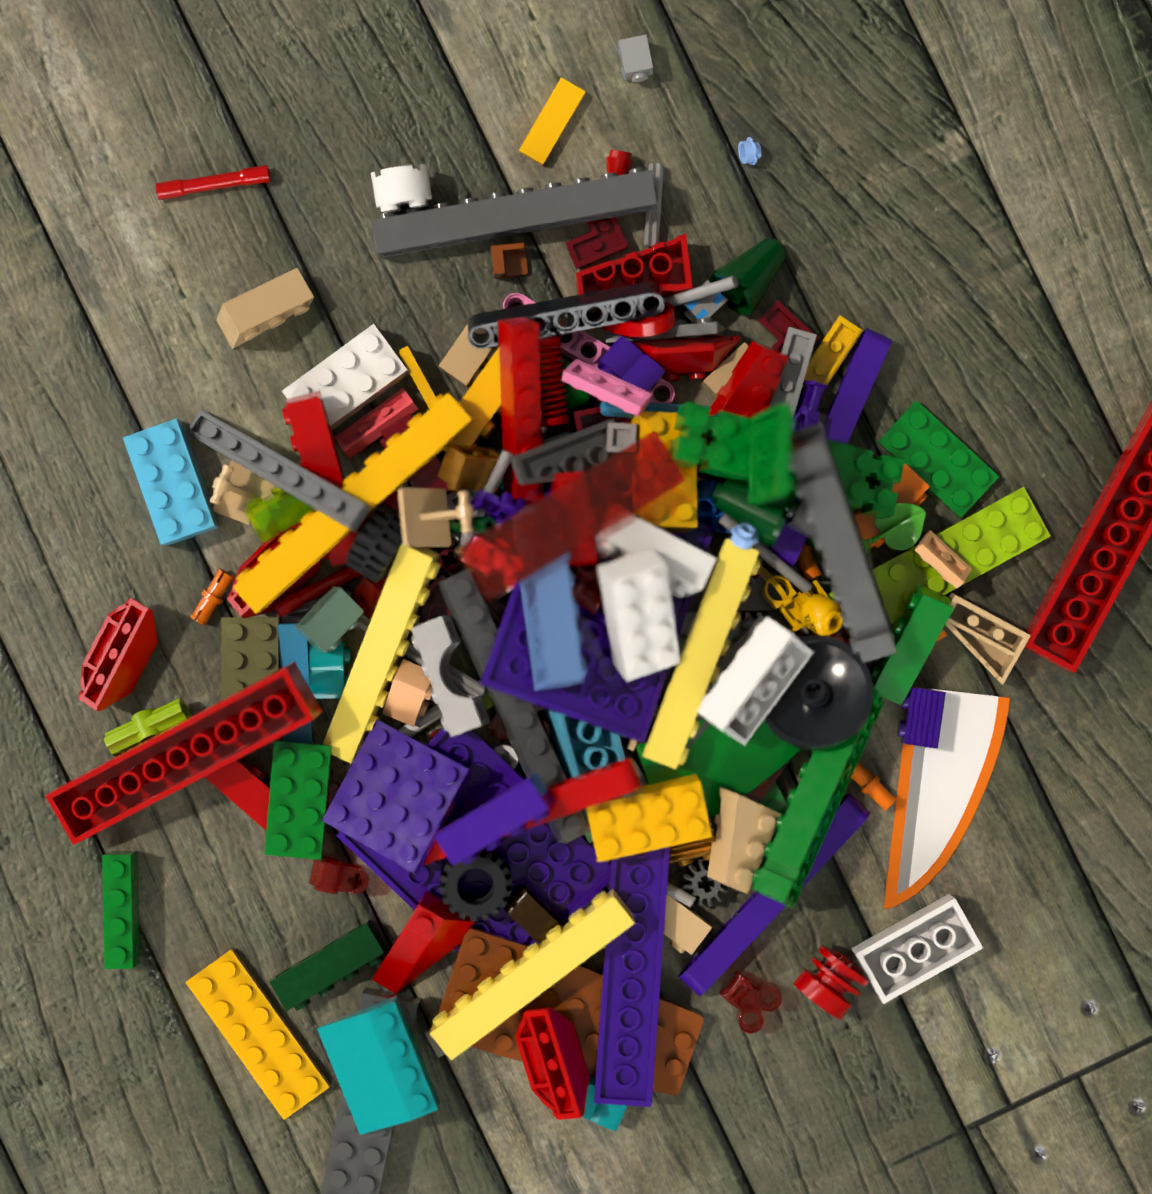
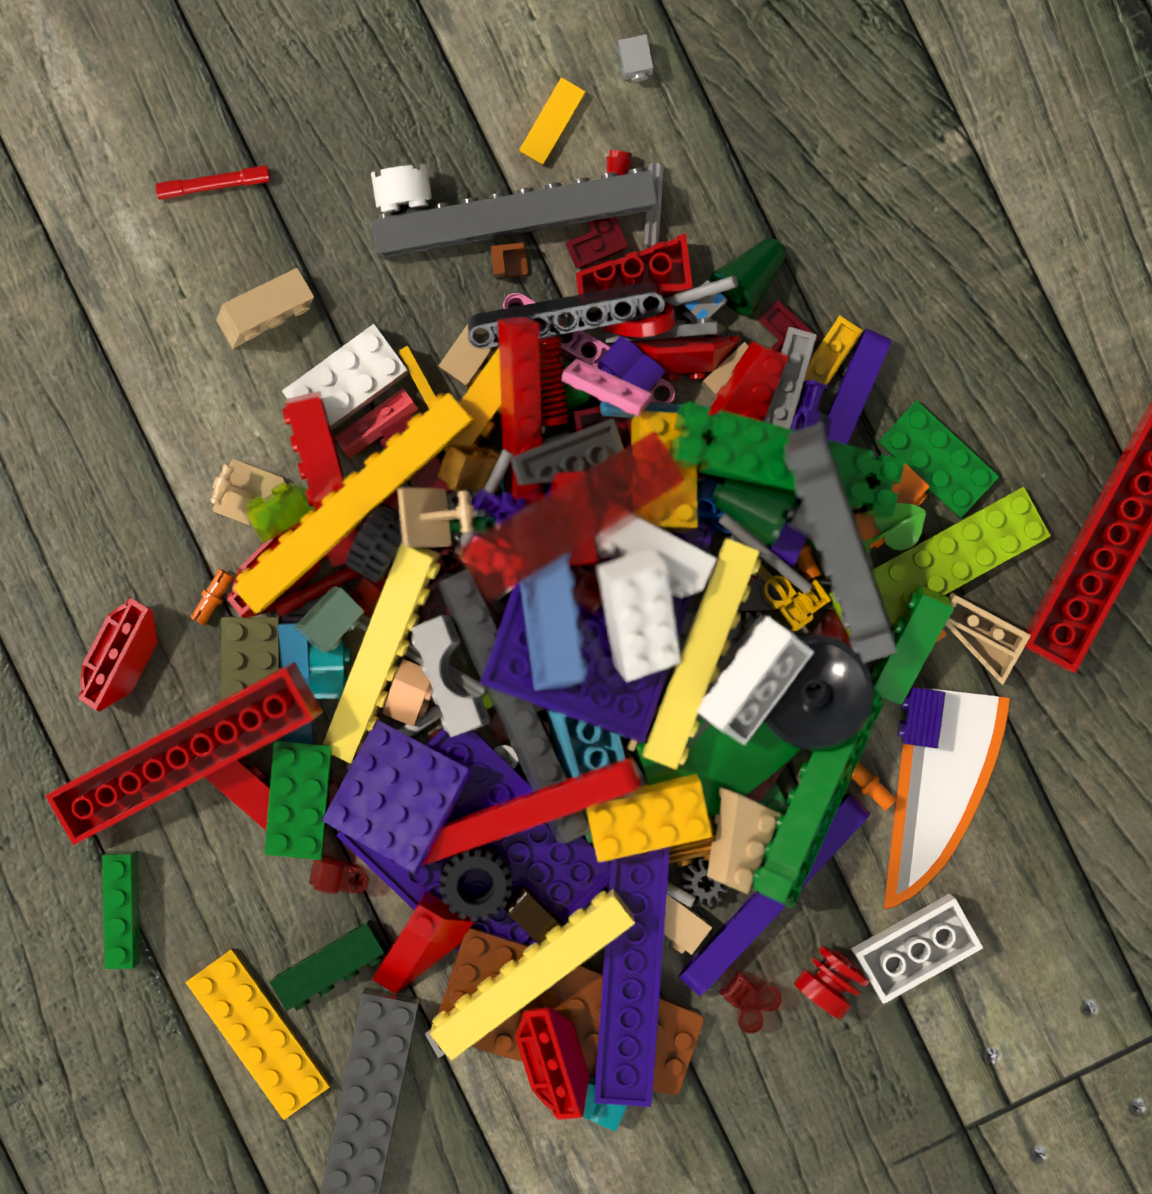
(145, 725): lime piece -> none
(171, 482): medium azure brick -> none
(278, 470): tile -> none
(379, 1066): teal slope -> none
(495, 819): dark purple brick -> none
(620, 436): light grey plate -> none
(744, 536): light blue plate -> none
(749, 151): light blue plate -> none
(770, 454): green plate -> none
(821, 615): yellow head -> none
(943, 559): light nougat plate -> none

